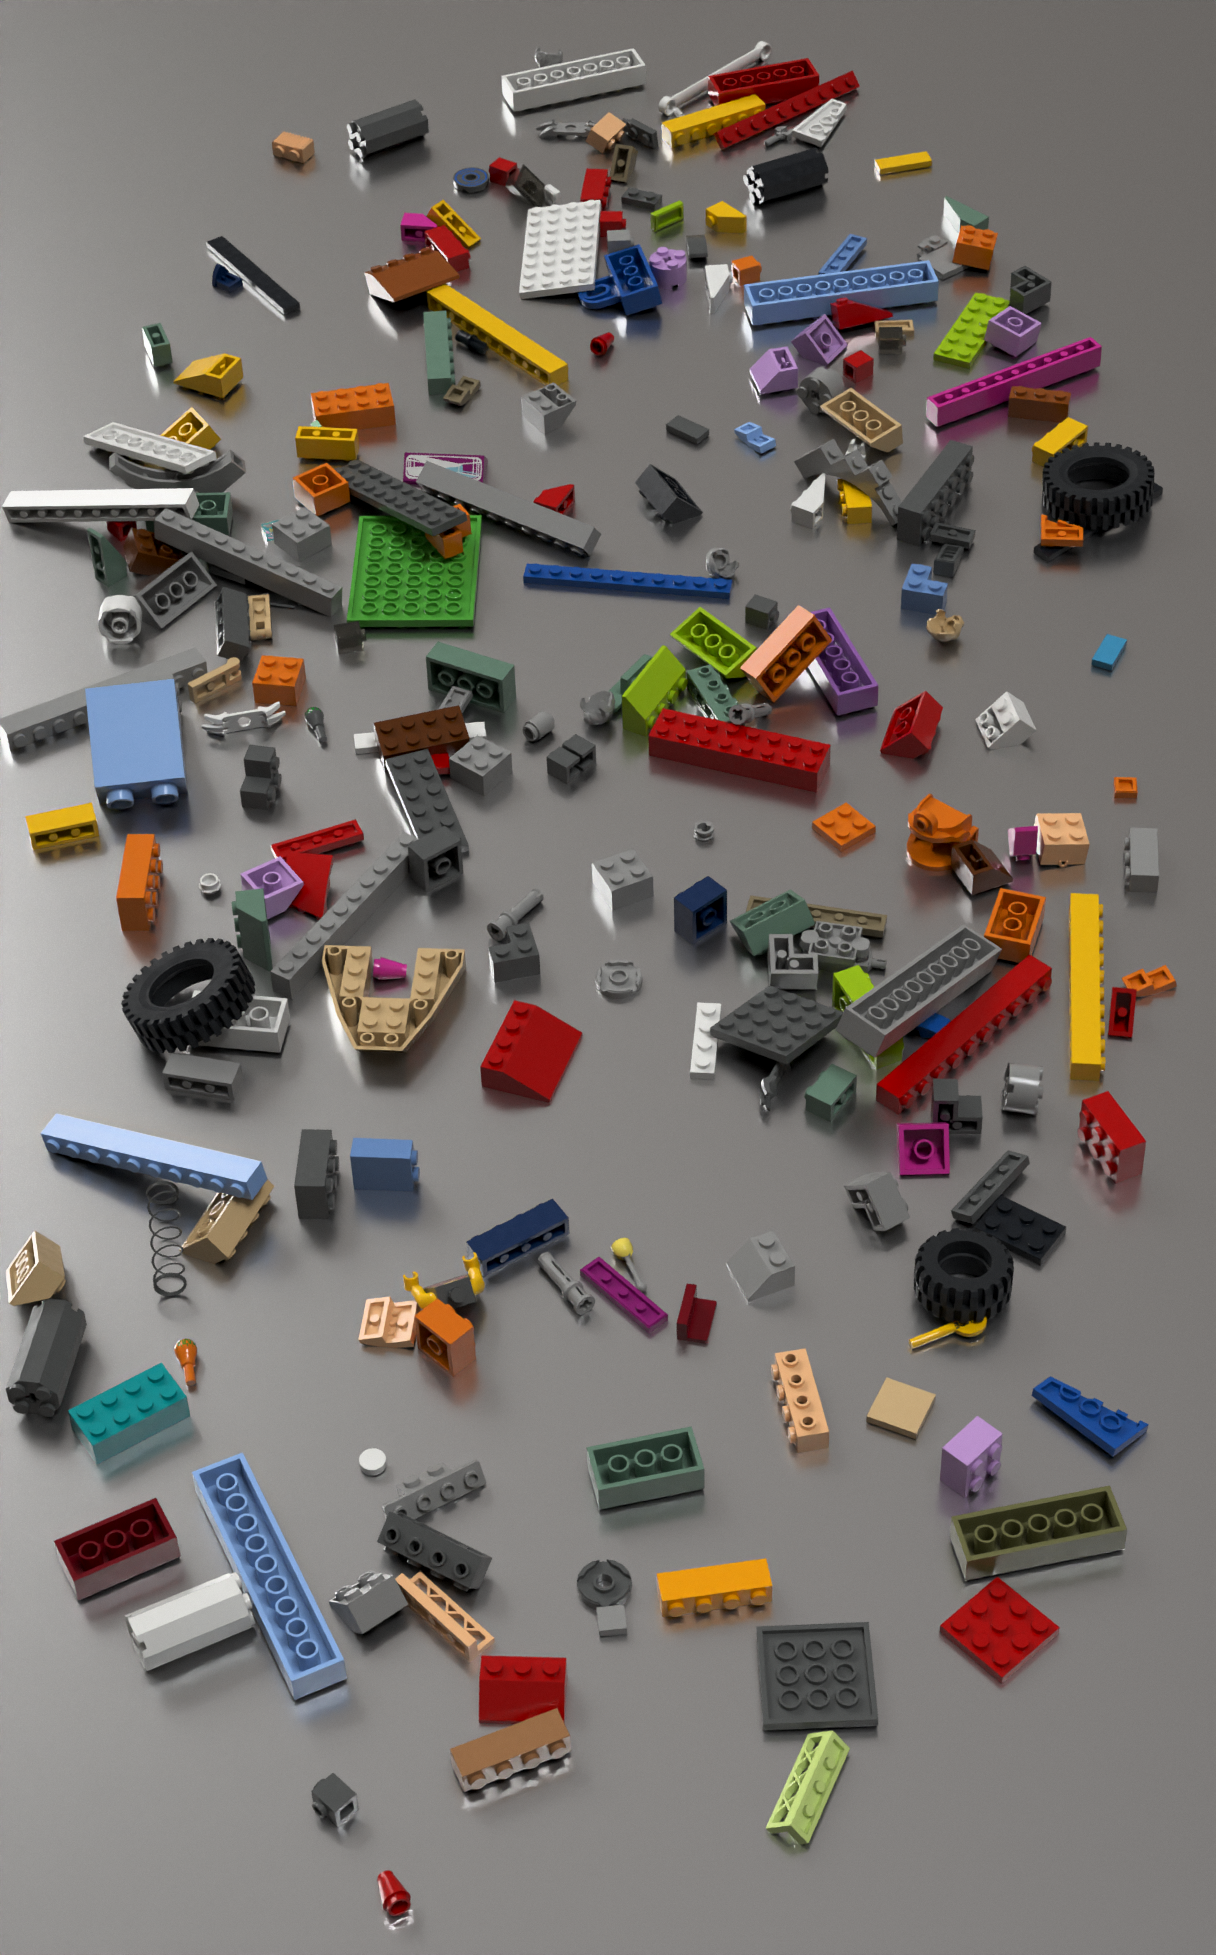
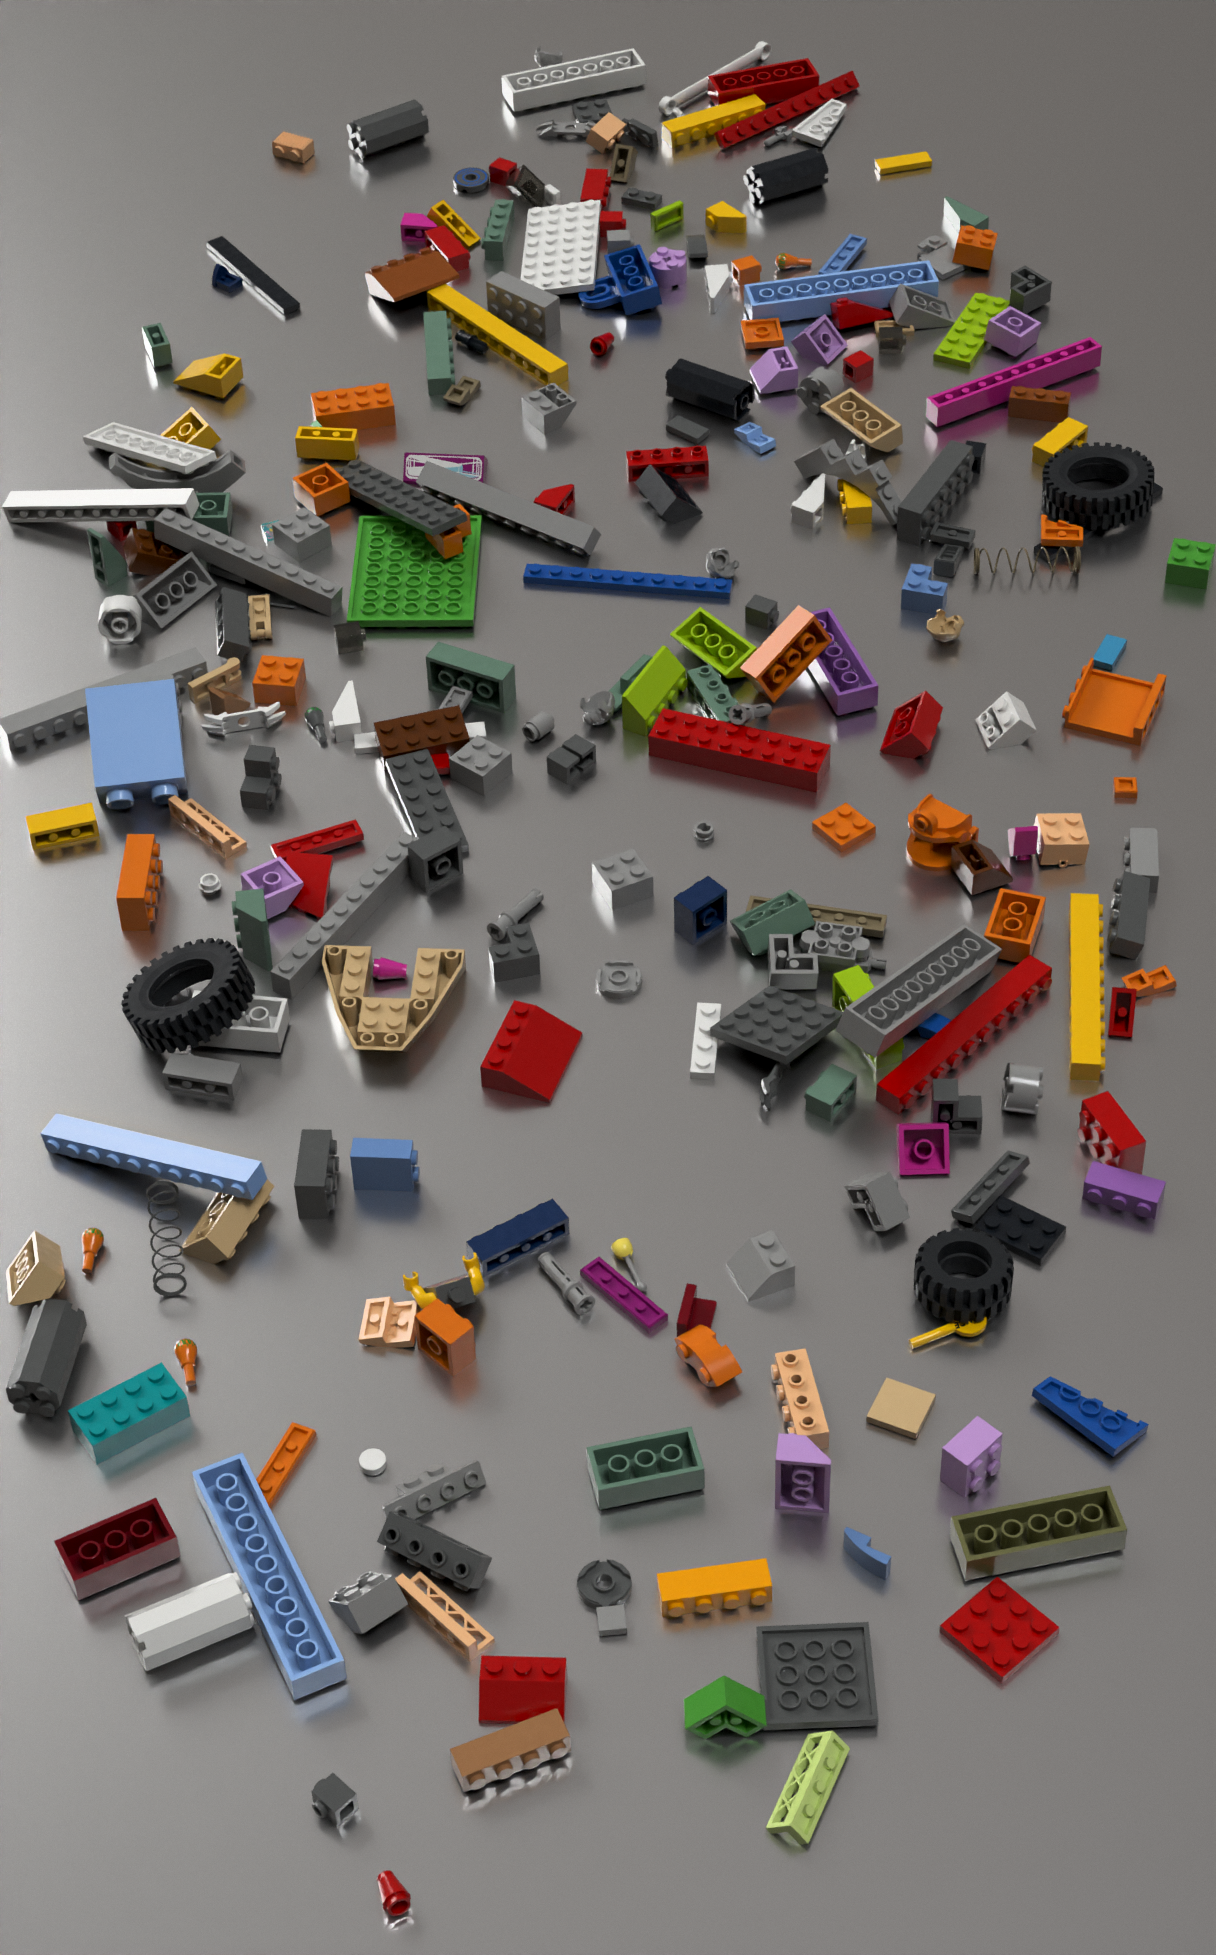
(91, 1241): none -> orange piece
(208, 831): none -> light nougat fence
(225, 701): none -> medium nougat slope
(284, 1461): none -> orange tile
(346, 715): none -> white slope
(498, 230): none -> sand green brick
(523, 305): none -> light grey brick
(590, 110): none -> dark grey plate
(676, 462): none -> red brick
(703, 1352): none -> orange brick
(709, 389): none -> black brick
(723, 1706): none -> bright green brick
(762, 333): none -> orange plate
(786, 261): none -> orange piece
(801, 1475): none -> lavender slope
(860, 1549): none -> medium blue slope
(920, 309): none -> light grey slope
(979, 453): none -> black brick
(1076, 566): none -> dark tan piece
(1113, 705): none -> orange panel
(1123, 1190): none -> medium lavender brick
(1129, 915): none -> dark grey brick
(1190, 563): none -> bright green brick

